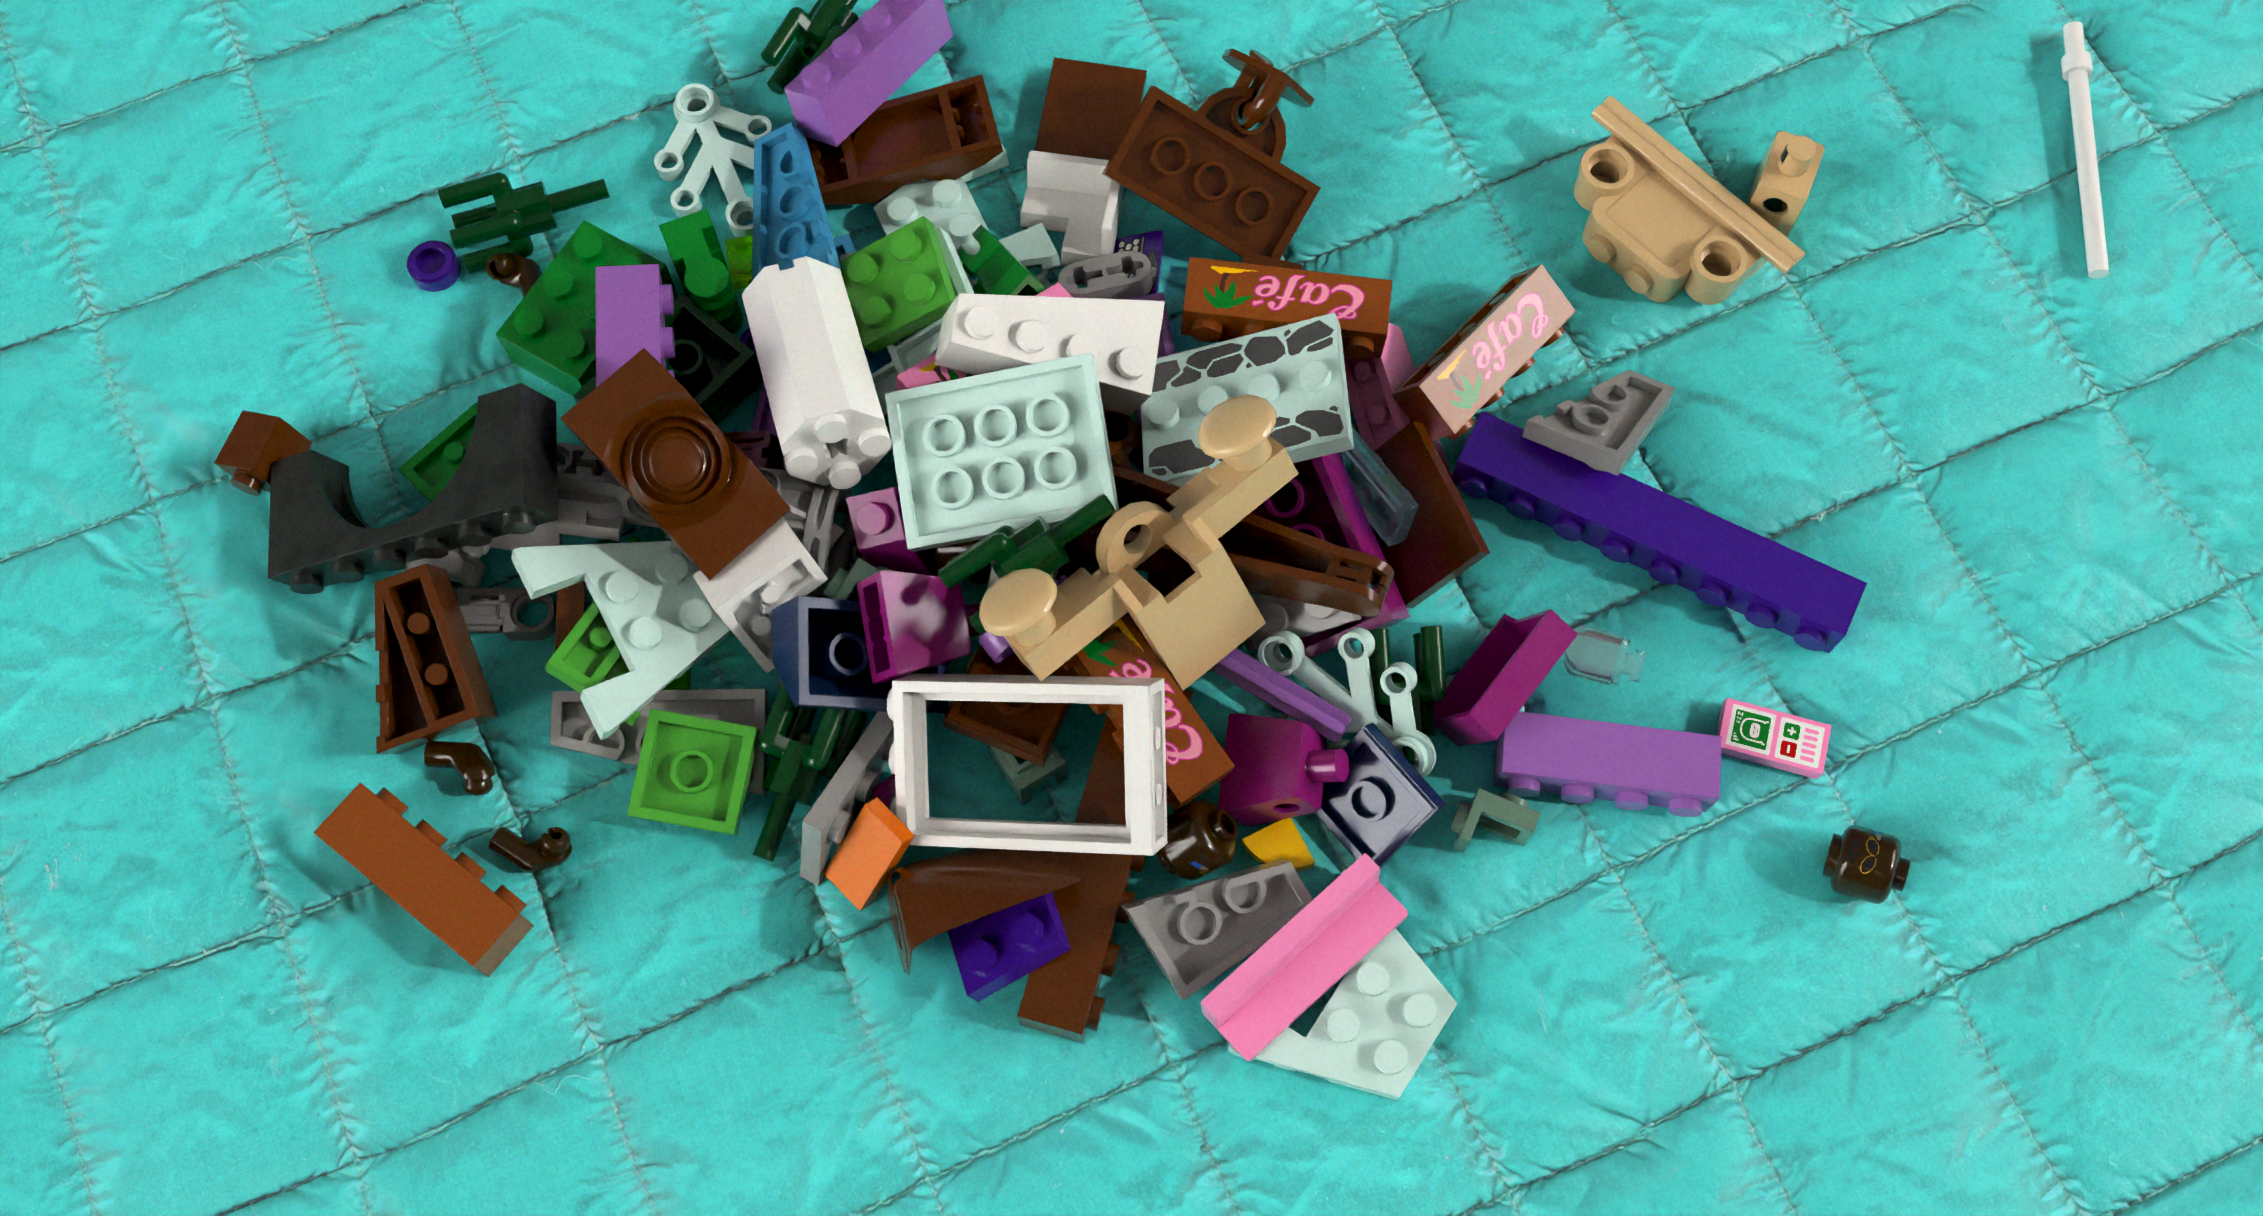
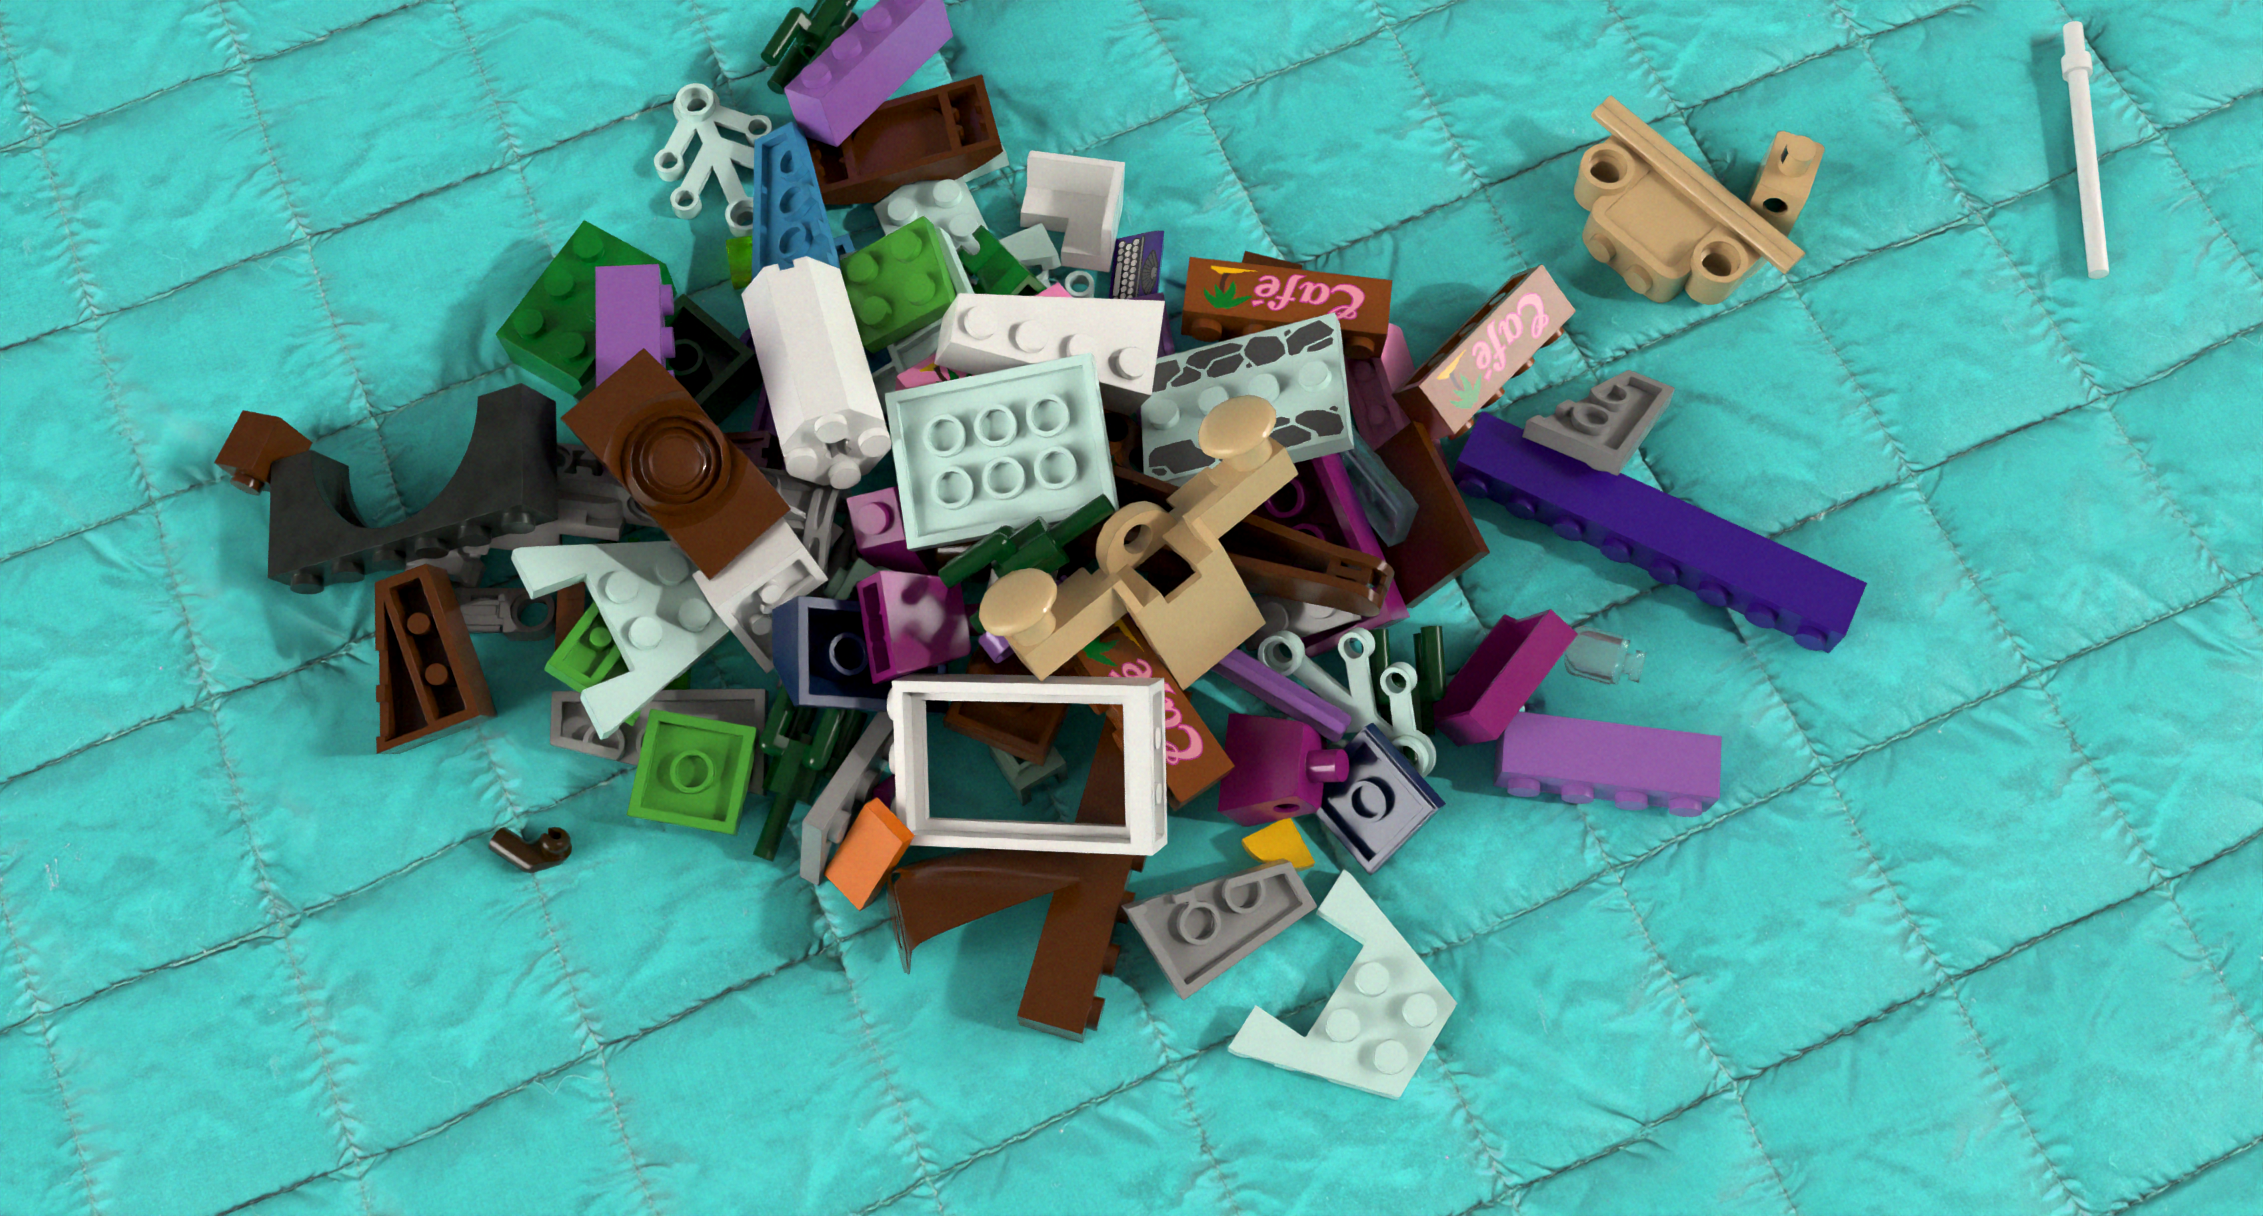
(424, 879): dark orange brick -> none
(433, 266): dark purple tile -> none
(440, 458): green plate -> none
(468, 761): dark brown arm -> none
(513, 270): dark brown arm -> none
(514, 213): dark green plant -> none
(703, 267): green legs -> none
(1007, 945): dark purple plate -> none
(1088, 108): reddish brown tile -> none
(1107, 277): light grey beam -> none
(1198, 840): dark brown head -> none
(1214, 169): reddish brown plate -> none
(1304, 959): bright pink panel -> none
(1499, 814): sand green bracket -> none
(1773, 738): tile -> none
(1866, 864): dark brown head -> none

